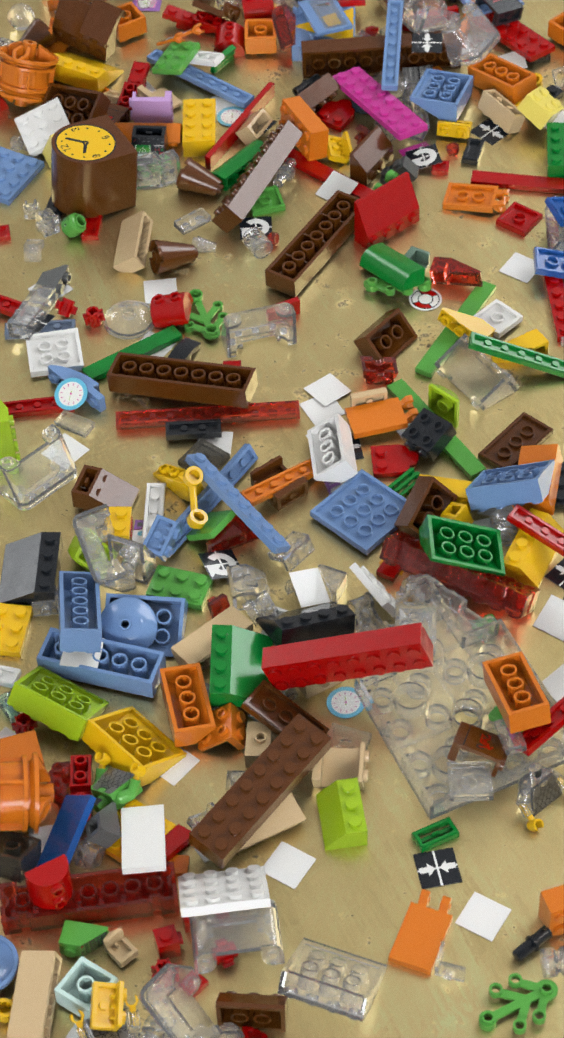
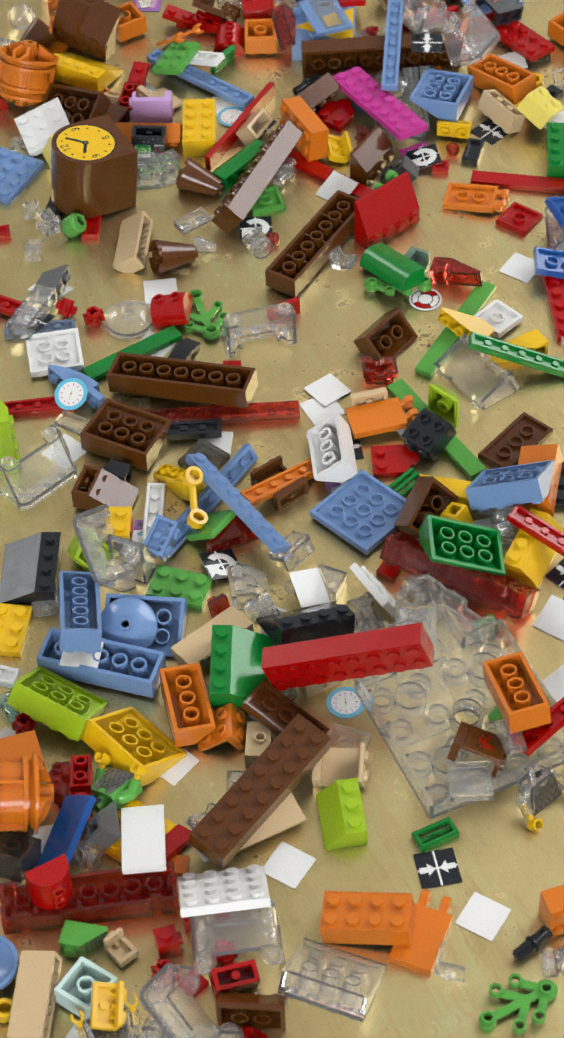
(119, 469): none -> black brick
(125, 434): none -> reddish brown slope
(234, 977): none -> red brick
(342, 261): none -> clear bracket
(367, 918): none -> orange brick

